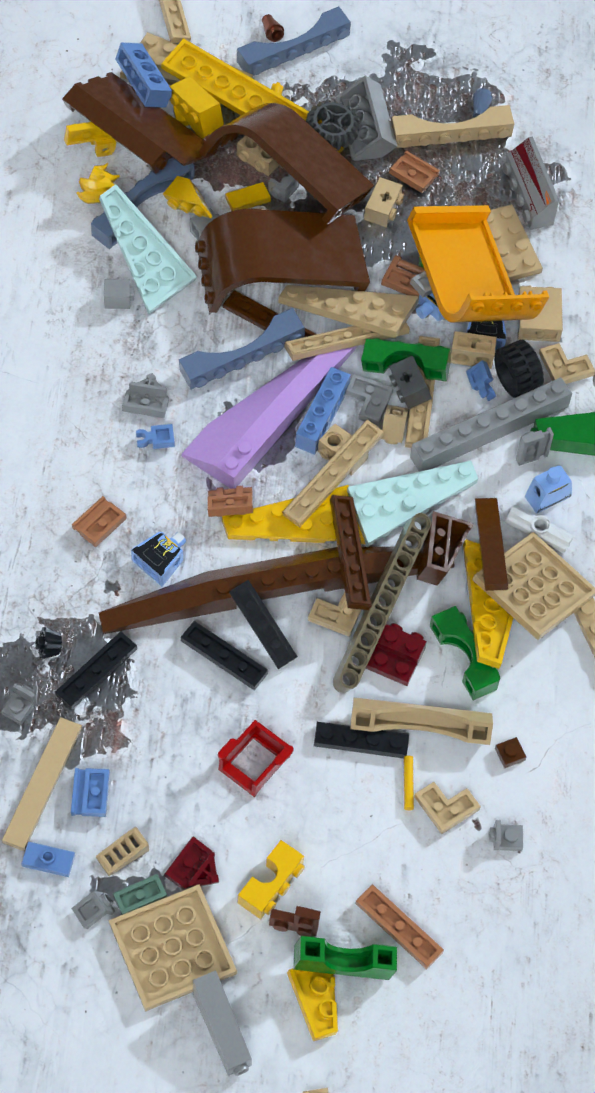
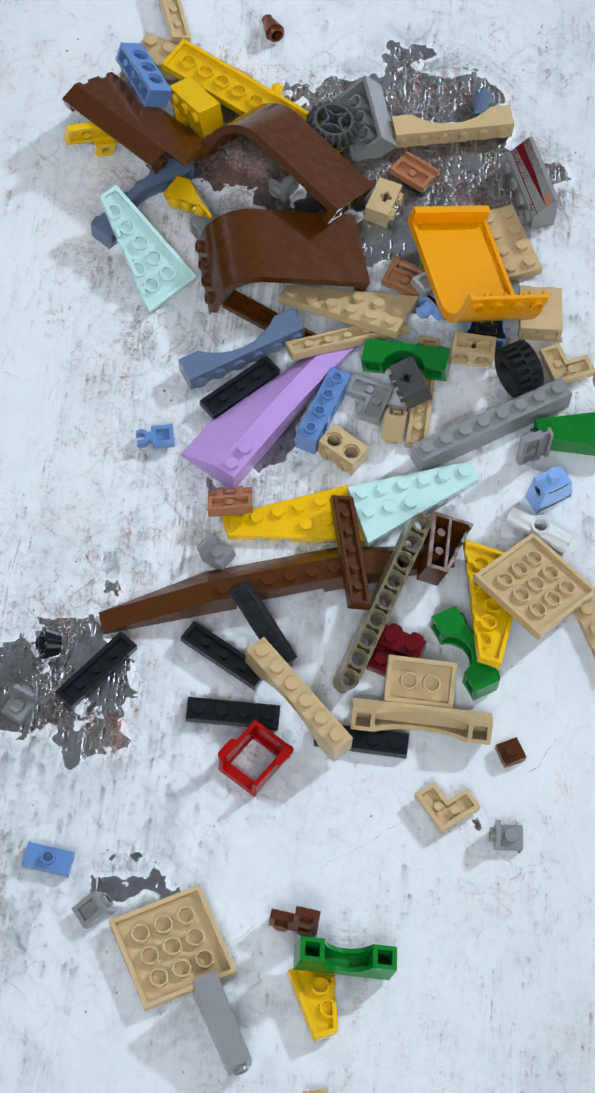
(42, 784): tan tile -> none
(90, 792): medium blue plate -> none
(97, 184): yellow hair -> none
(99, 521): nougat plate -> none
(117, 293): light grey brick -> none
(118, 845): tan slope -> none
(140, 894): sand green plate -> none
(146, 398): light grey slope -> none
(159, 556): torso -> none
(193, 866): dark red slope -> none
(215, 552): none -> light grey bracket
(231, 713): none -> black plate
(239, 387): none -> black plate
(248, 197): yellow tile -> none
(252, 153): tan brick -> none
(260, 56): sand blue arch -> none
(260, 897): yellow arch -> none
(319, 720): none -> tan arch
(333, 473): tan tile -> none
(334, 617): tan plate -> none
(399, 926): nougat plate -> none
(408, 783): yellow piece -> none
(420, 681): none -> tan plate
(479, 378): medium blue plate -> none
(491, 544): reddish brown tile -> none

